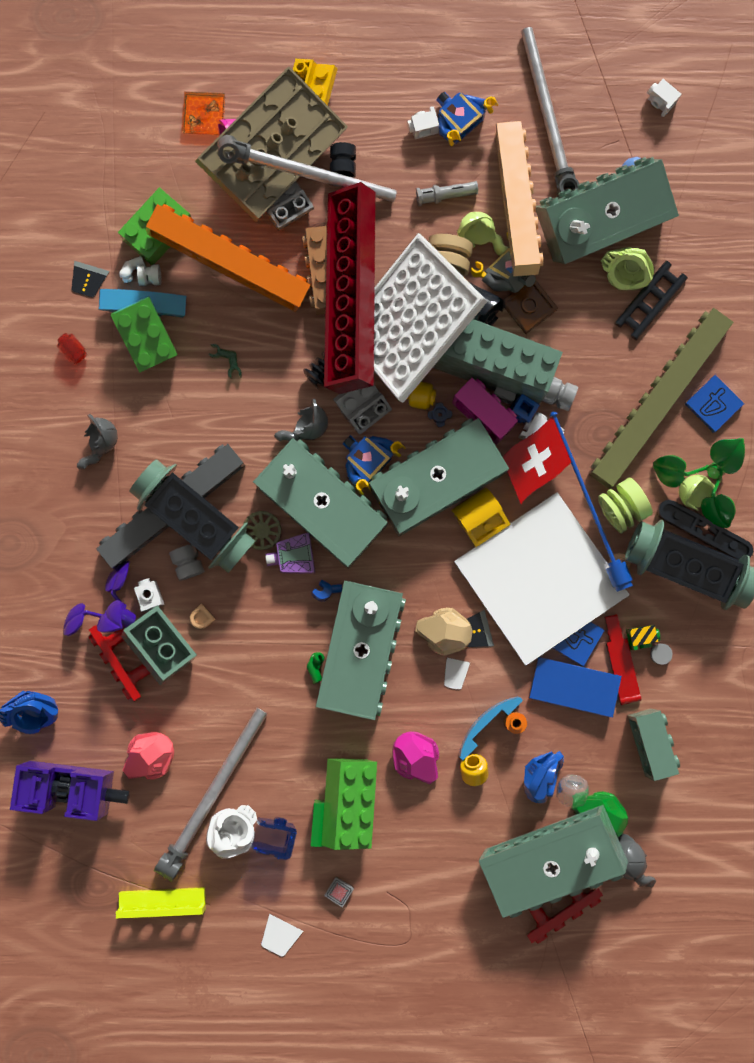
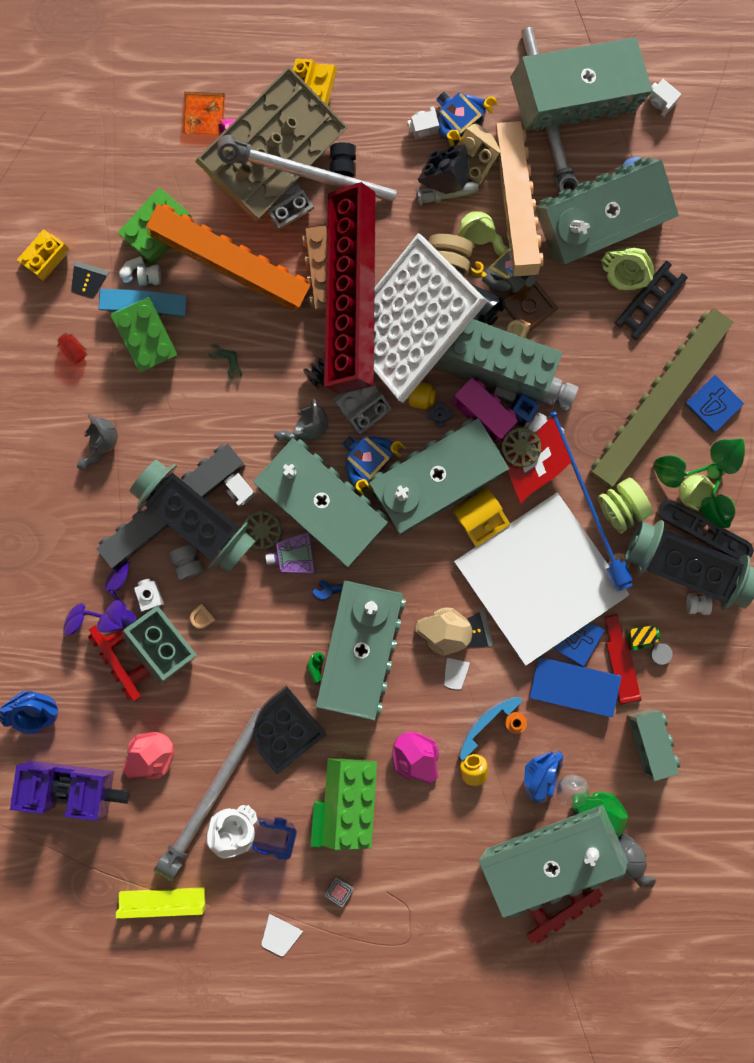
(43, 254): none -> yellow brick
(239, 489): none -> white brick
(285, 730): none -> black plate
(446, 170): none -> black slope
(481, 151): none -> tan slope
(519, 327): none -> light nougat tile
(521, 447): none -> olive wheel
(580, 84): none -> sand green piece
(699, 604): none -> white wheel

